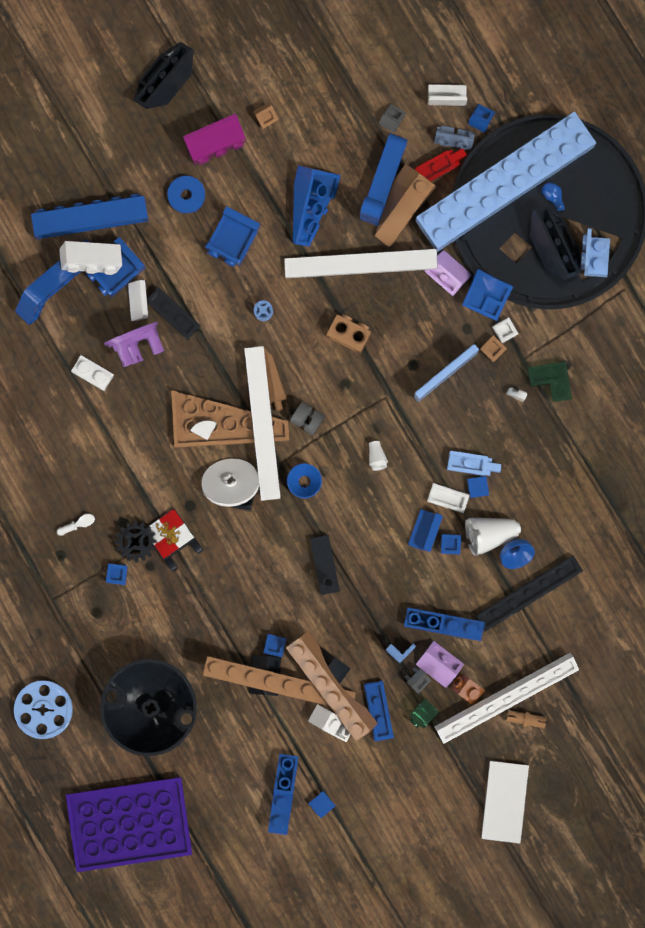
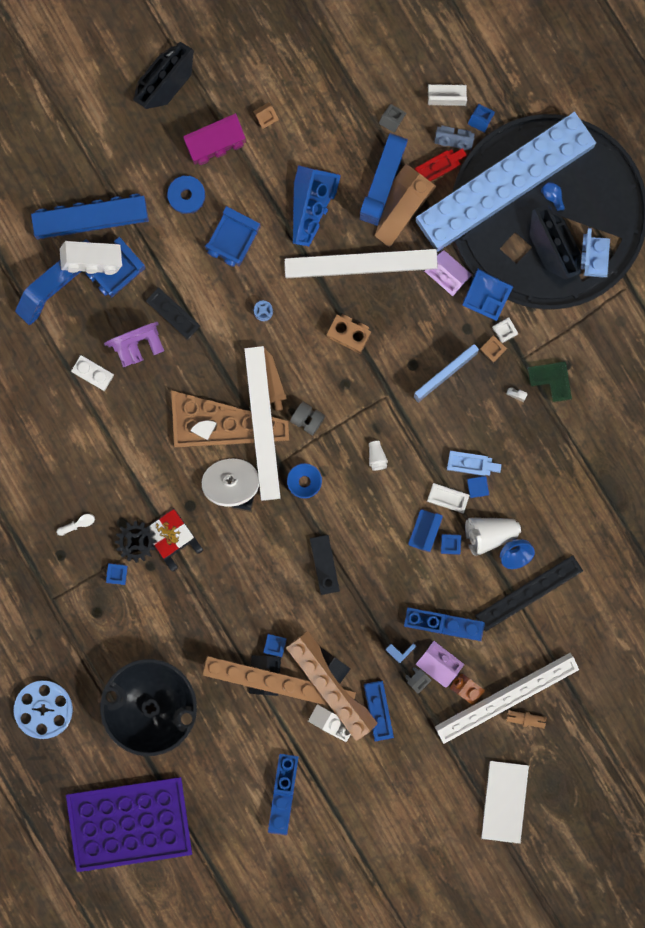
(138, 300): white tile -> none
(321, 804): blue tile -> none
(423, 714): clear green brick -> none

